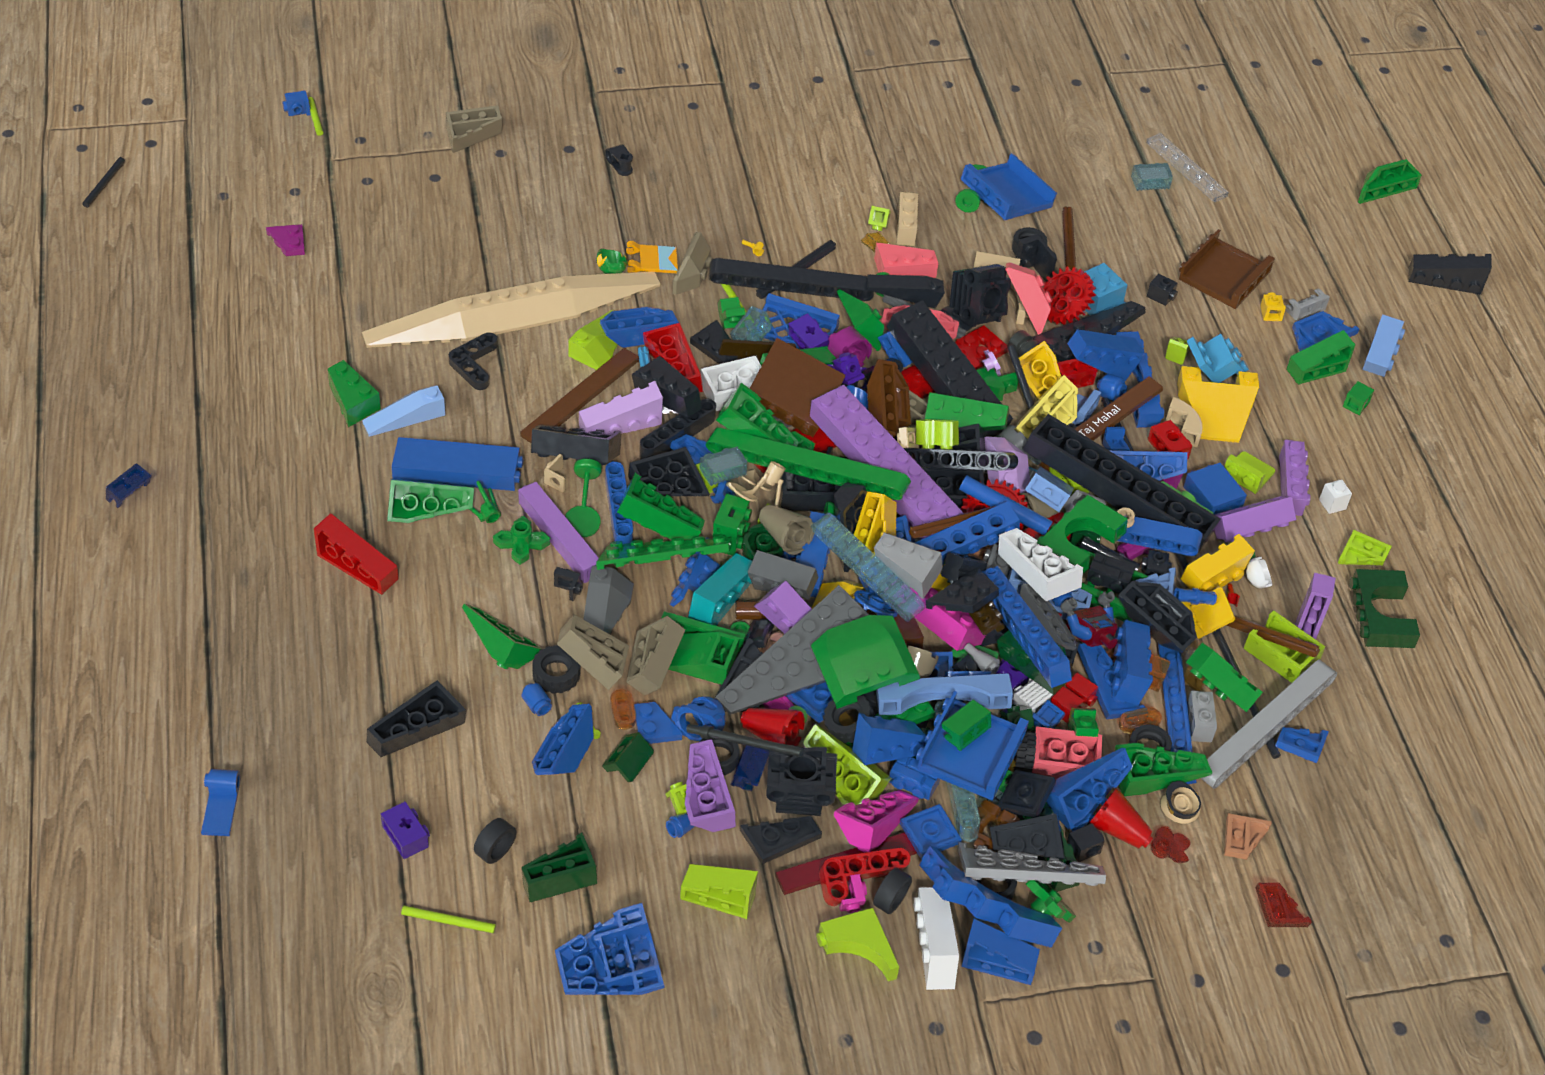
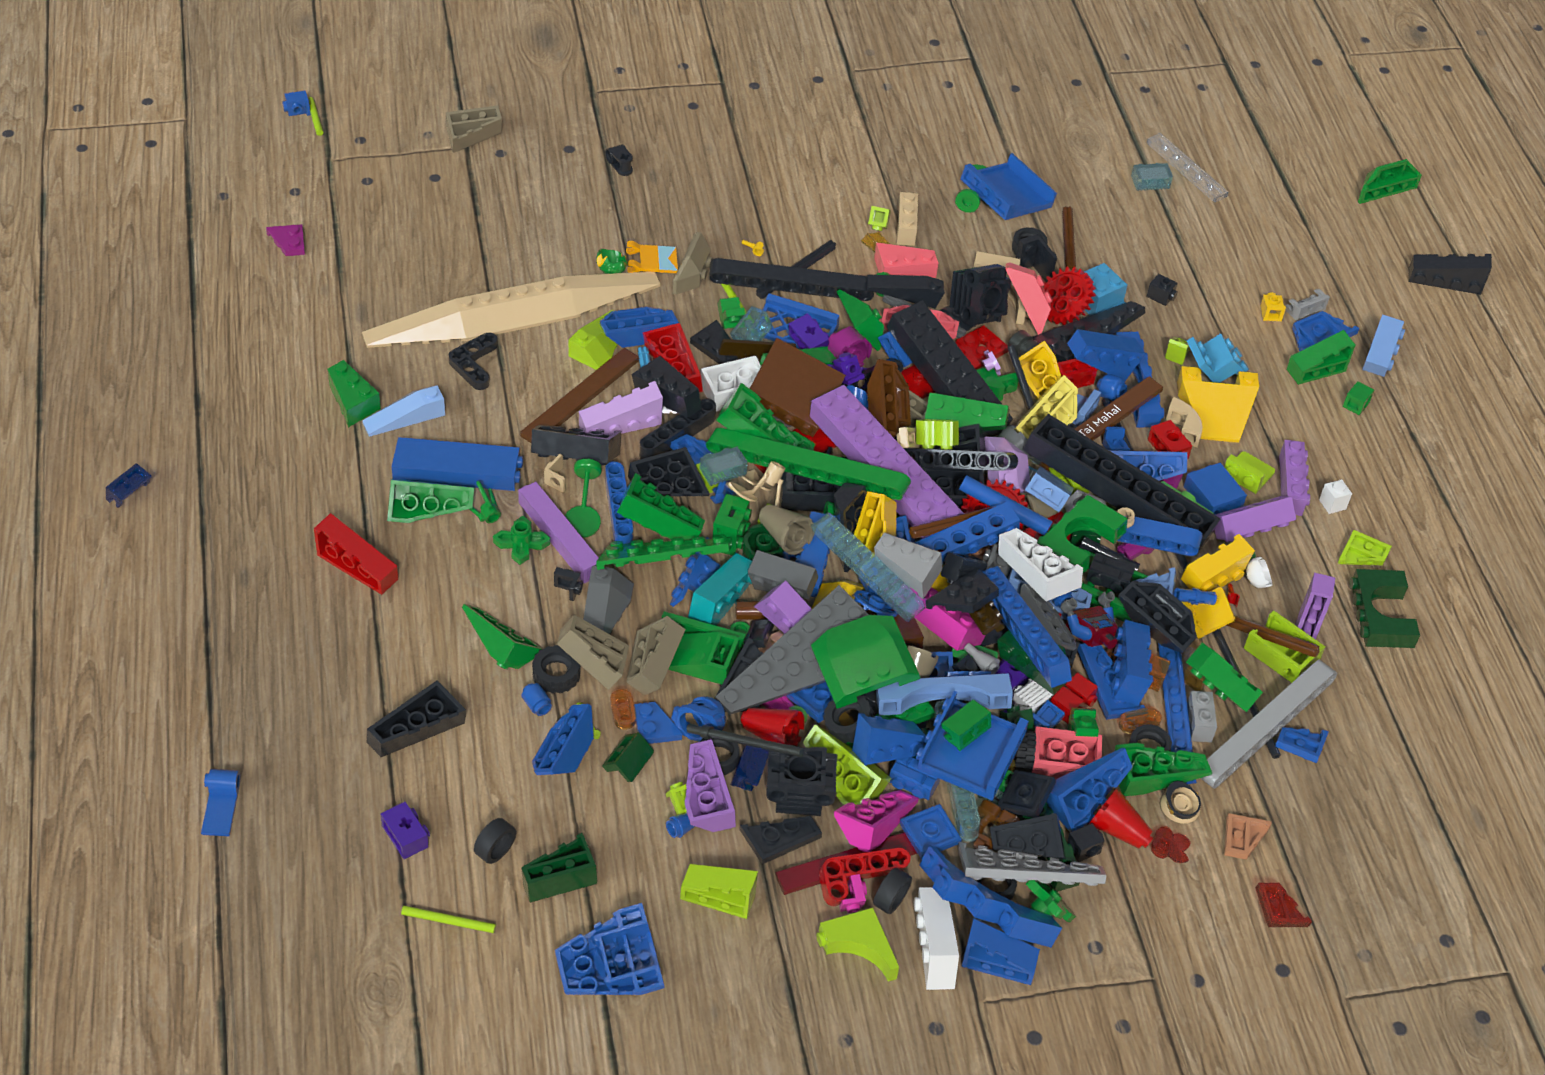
(103, 182): black bar -> none
(1156, 562): black brick -> none
(1224, 271): reddish brown panel -> none

